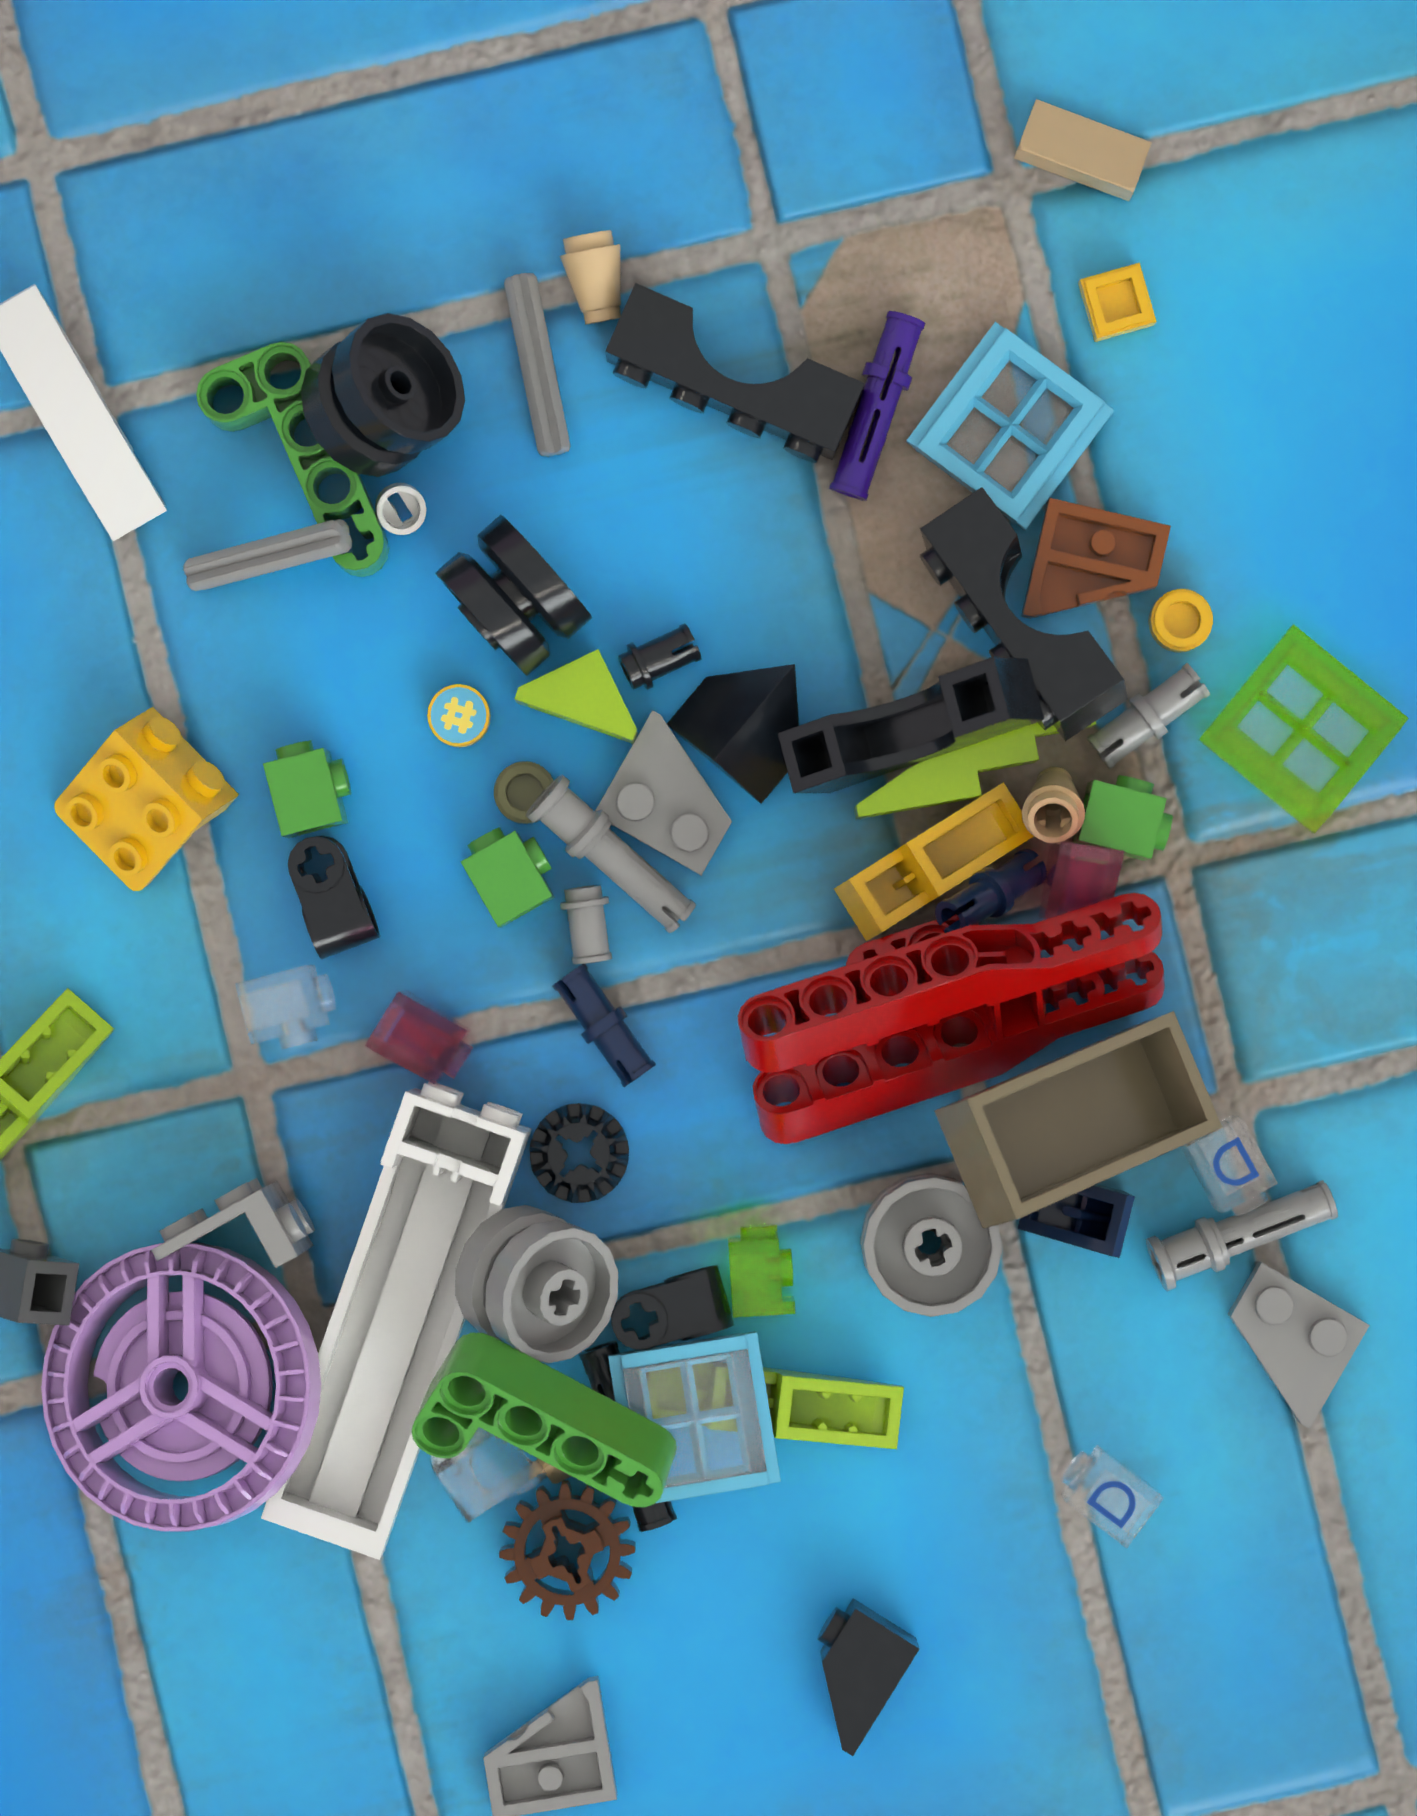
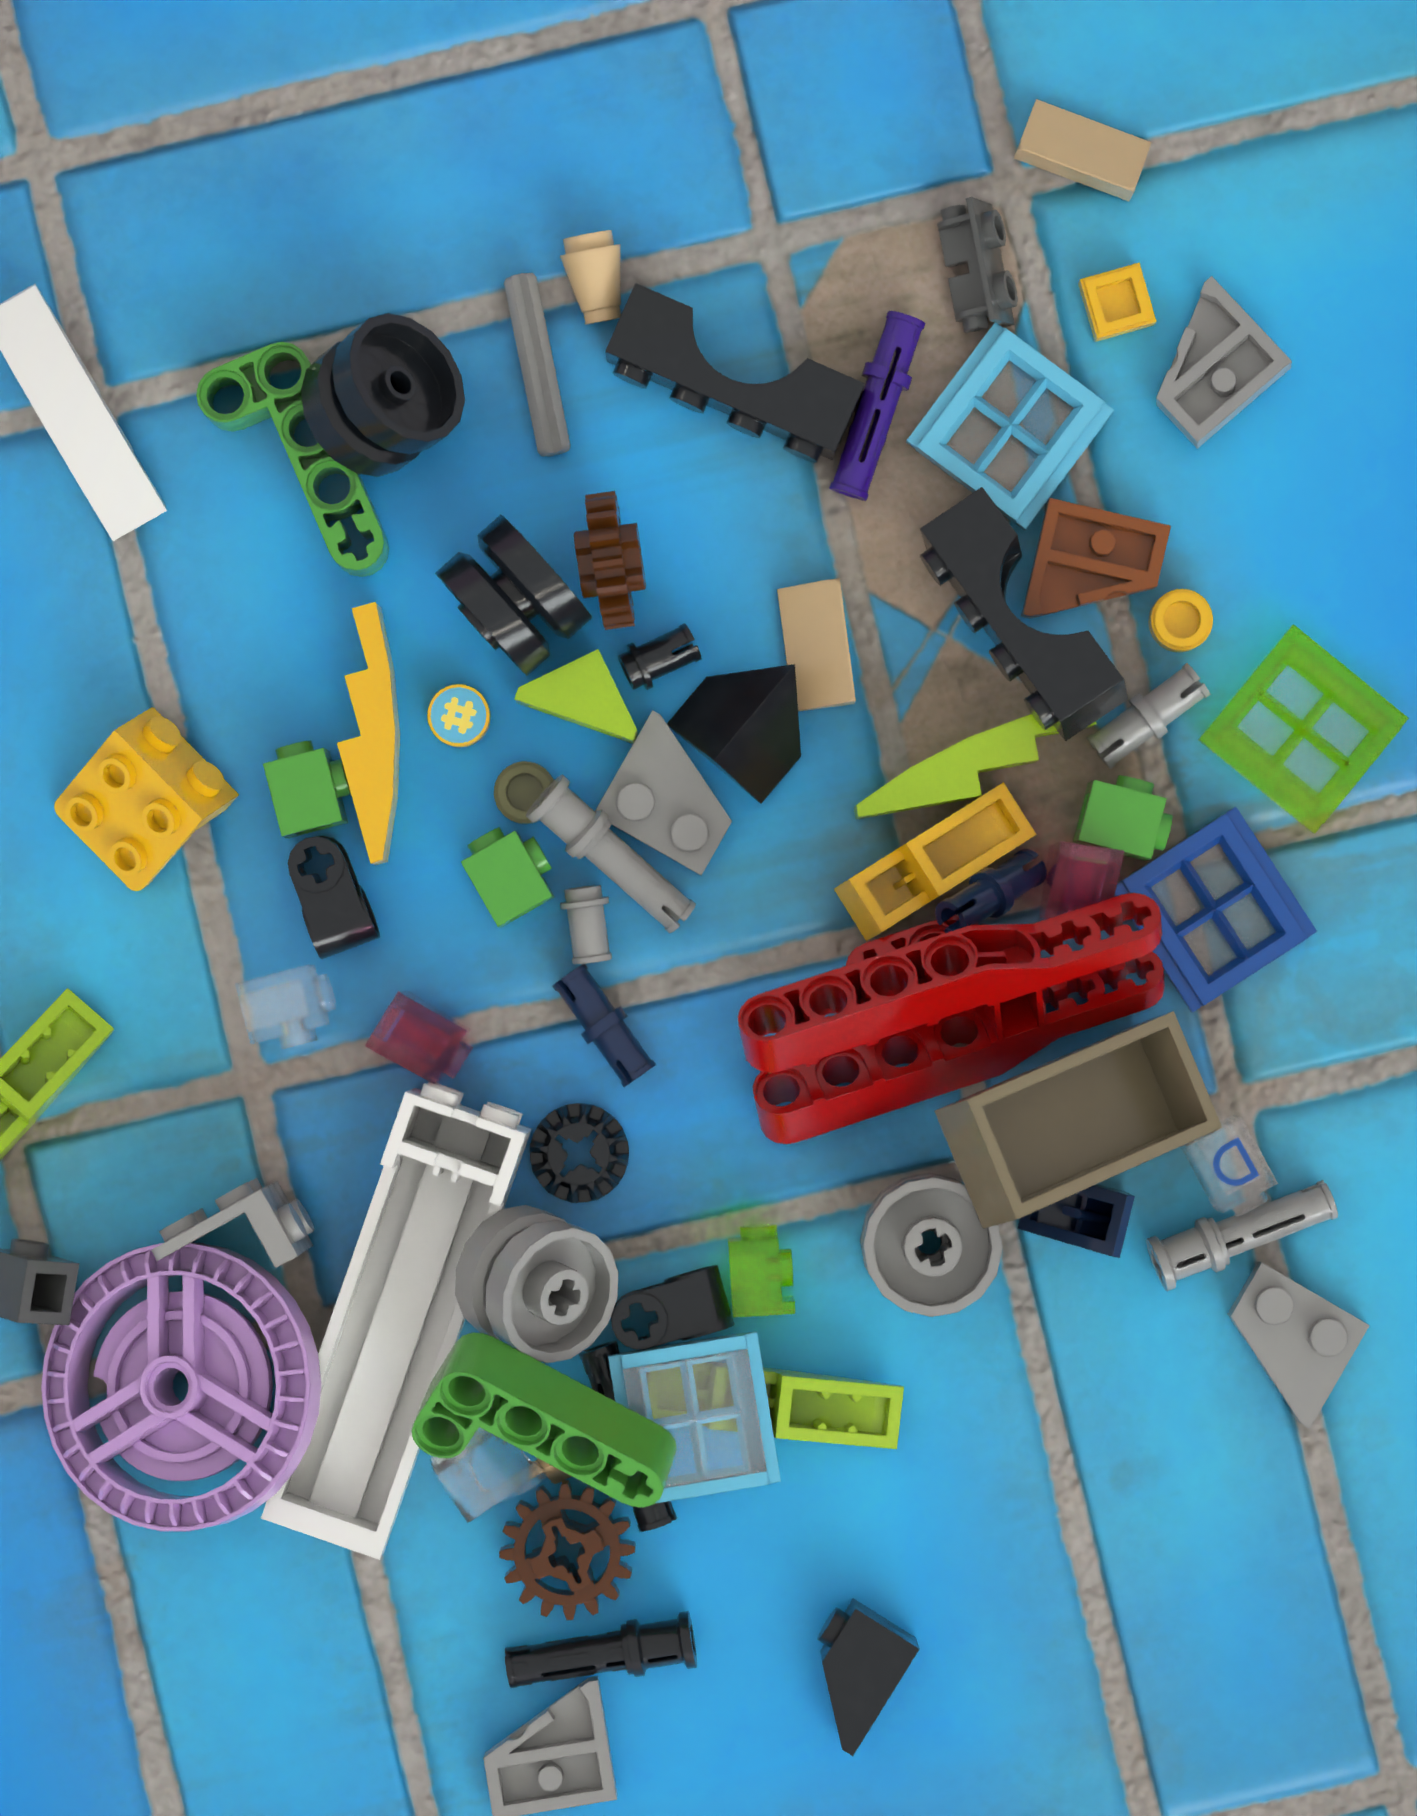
(268, 555): light grey axle -> none
(373, 757): none -> yellow slope
(388, 515): white hinge -> none
(609, 560): none -> reddish brown gear
(629, 1649): none -> black pin
(817, 643): none -> tan slope
(877, 740): black arch -> none
(977, 241): none -> dark grey hinge
(1053, 807): tan cone -> none
(1109, 1494): clear brick -> none
(1218, 366): none -> light grey wing
(1219, 909): none -> blue piece

